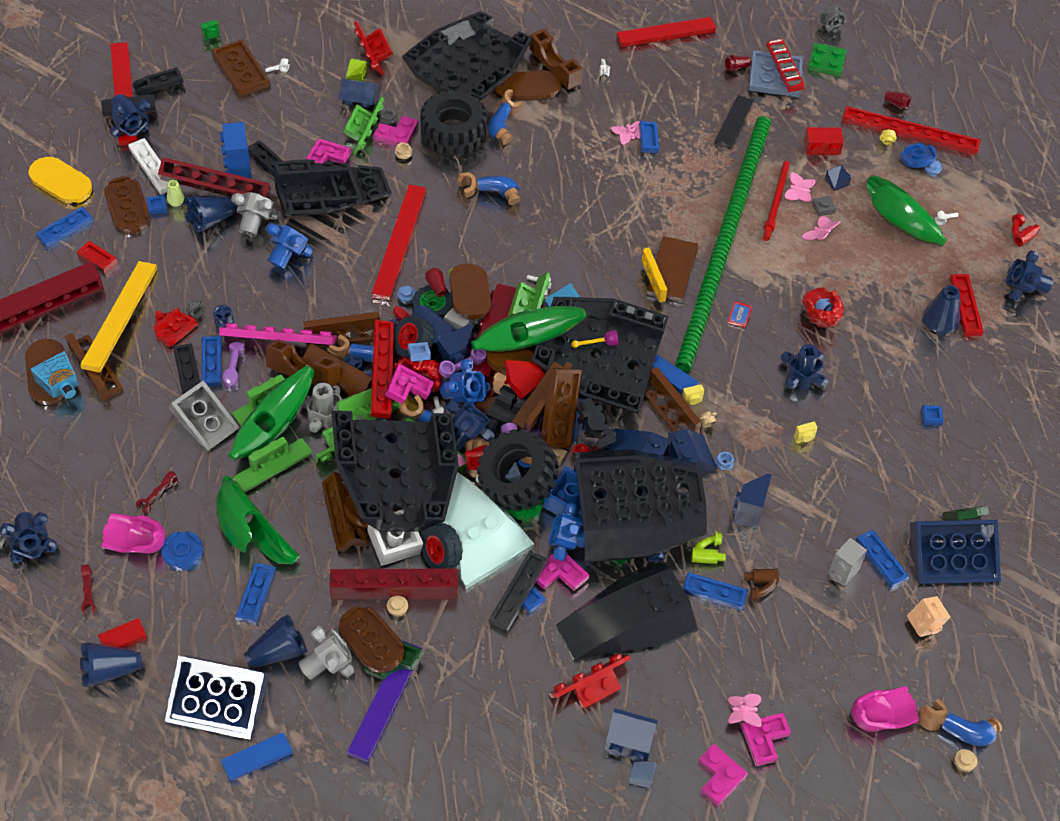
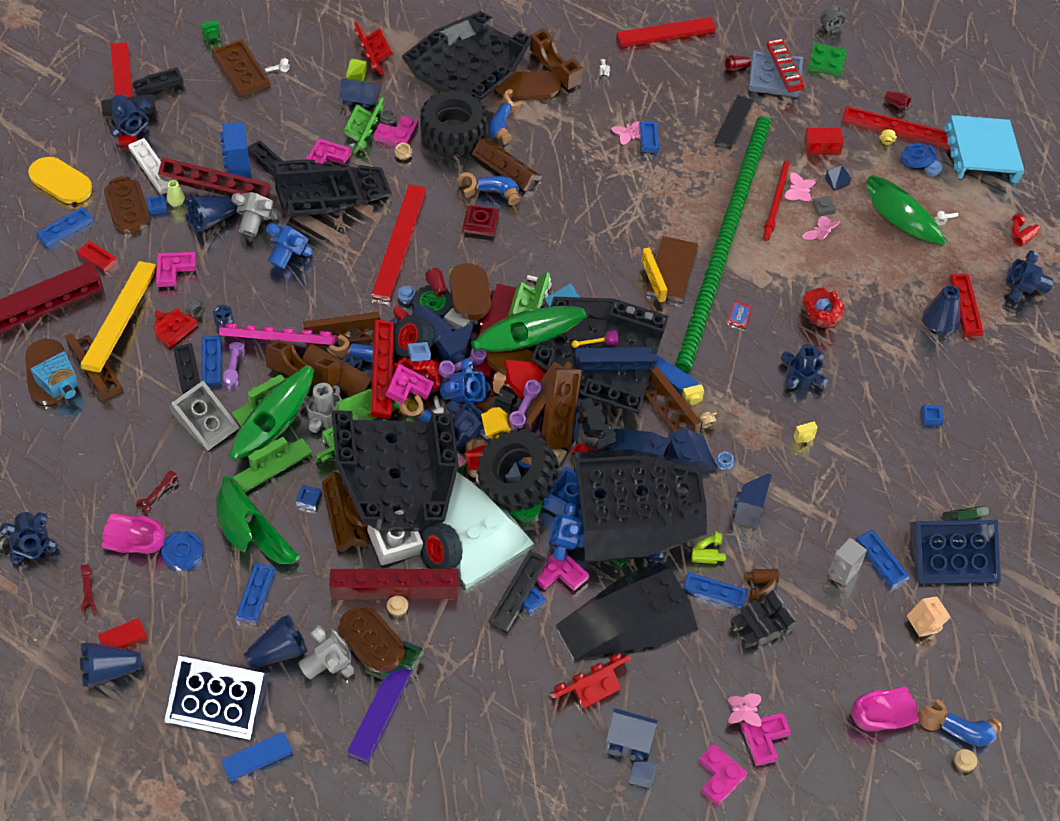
(170, 263): none -> dark pink plate
(308, 497): none -> blue tile
(484, 227): none -> dark red piece
(495, 422): none -> yellow brick
(505, 163): none -> reddish brown fence
(531, 392): none -> medium lavender bar
(615, 358): none -> dark blue panel
(758, 623): none -> black hips
(983, 145): none -> medium azure panel

